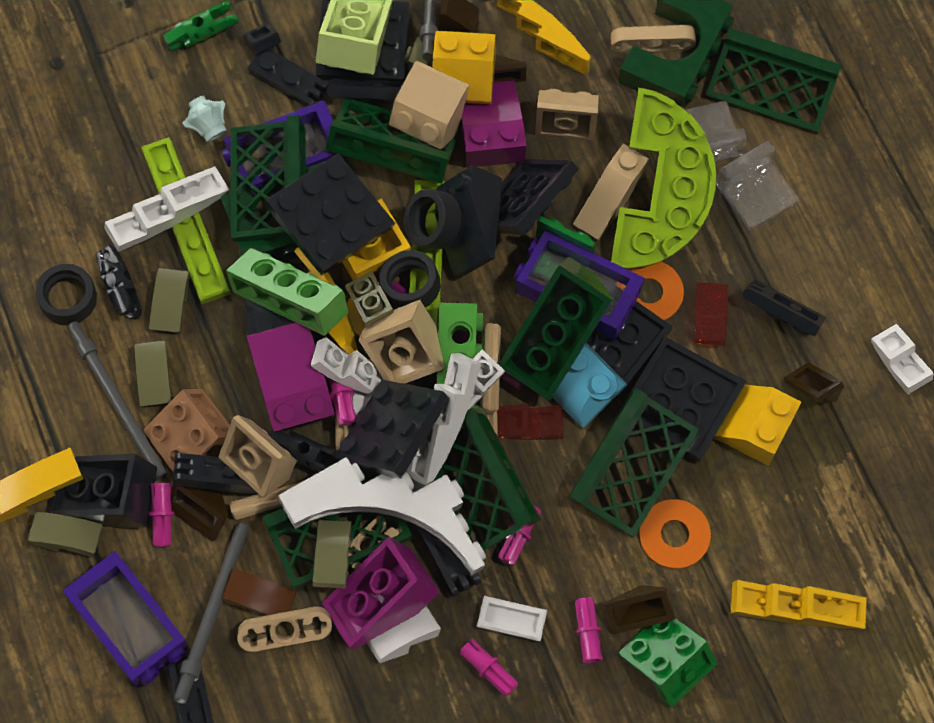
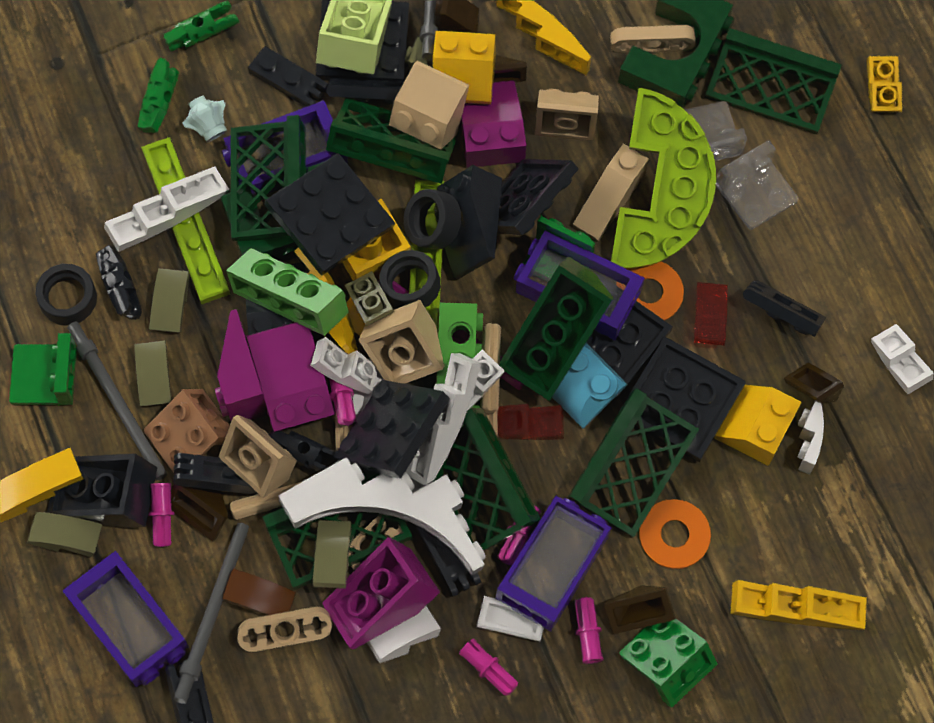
(44, 373): none -> green bracket
(157, 96): none -> green hinge
(238, 380): none -> magenta slope
(262, 38): black tile -> none
(553, 562): none -> window
(812, 432): none -> white slope
(884, 84): none -> yellow slope

